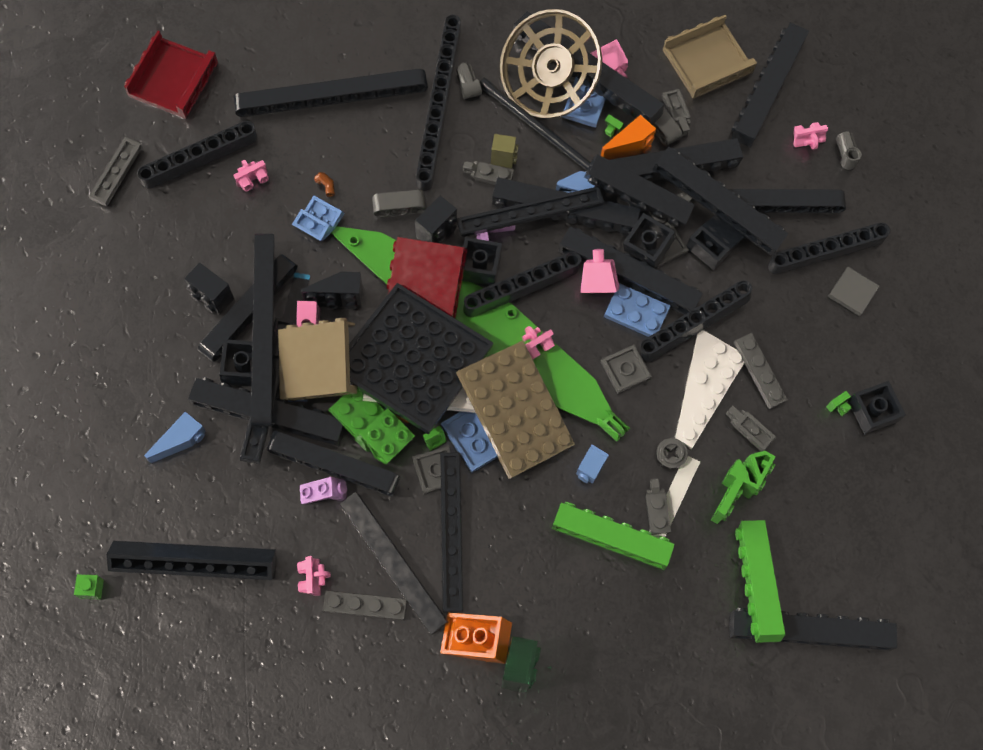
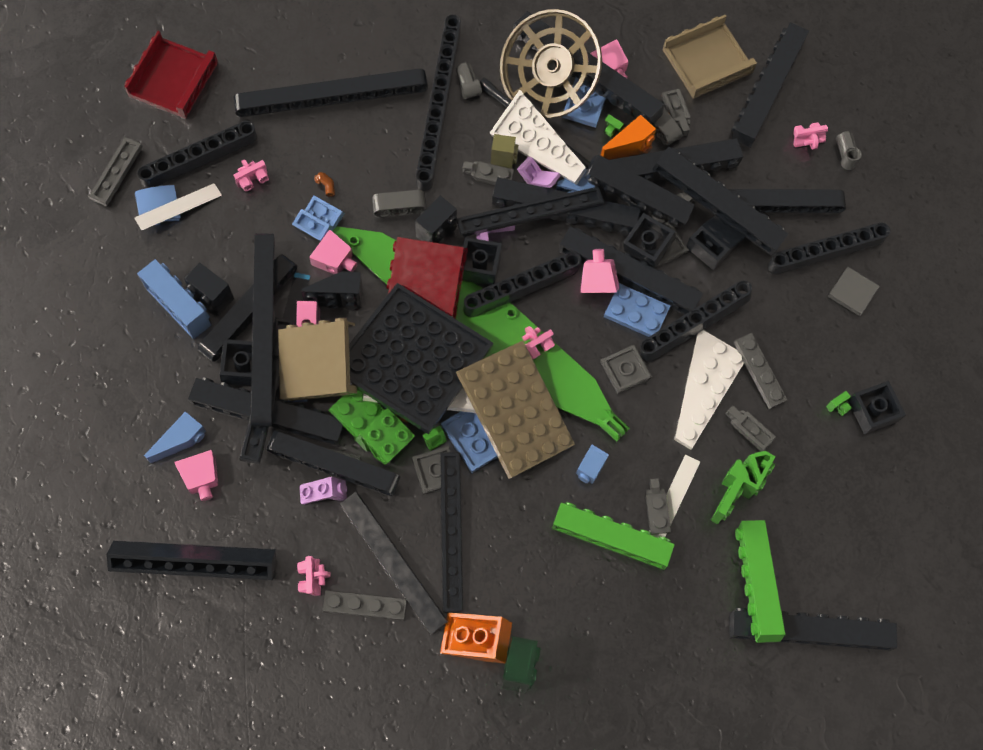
(88, 587): bright green brick -> none
(154, 197): none -> medium blue slope
(174, 298): none -> medium blue brick
(177, 206): none -> white sticker
(199, 473): none -> bright pink torso
(333, 255): none -> bright pink torso
(535, 176): none -> lavender bracket
(538, 139): none -> white wing
(670, 444): dark grey gear -> none

